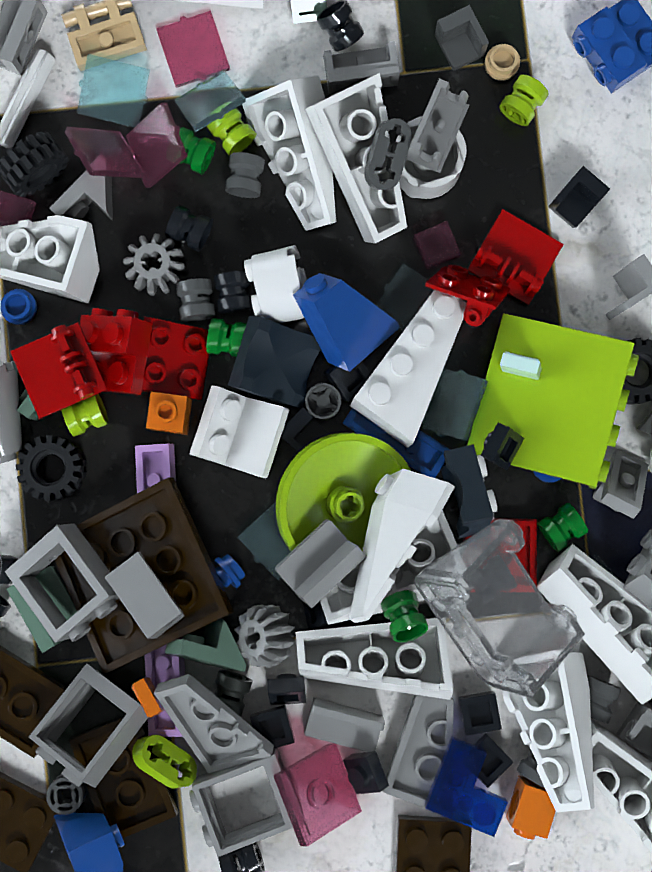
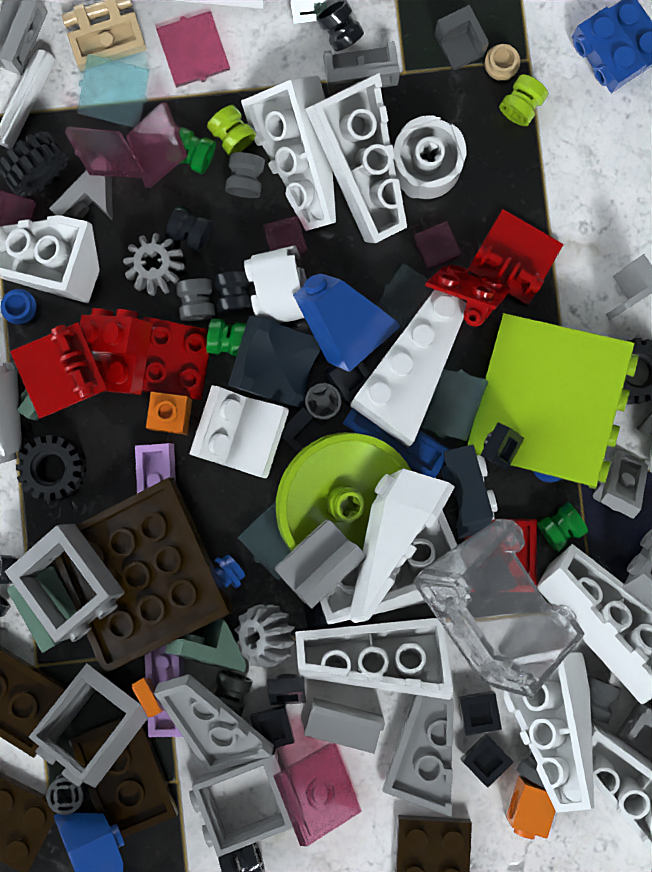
(84, 414): lime wheel -> none
(144, 596): light grey hinge -> none
(161, 767): lime beam -> none
(210, 100): clear light blue piece -> none
(285, 234): none -> clear pink tile
(365, 772): black plate -> none
(396, 156): dark grey beam -> none
(403, 614): green wheel -> none
(438, 127): light grey hinge -> none
(455, 793): clear blue plate -> none
(521, 365): light aqua tile -> none
(579, 197): black panel -> none

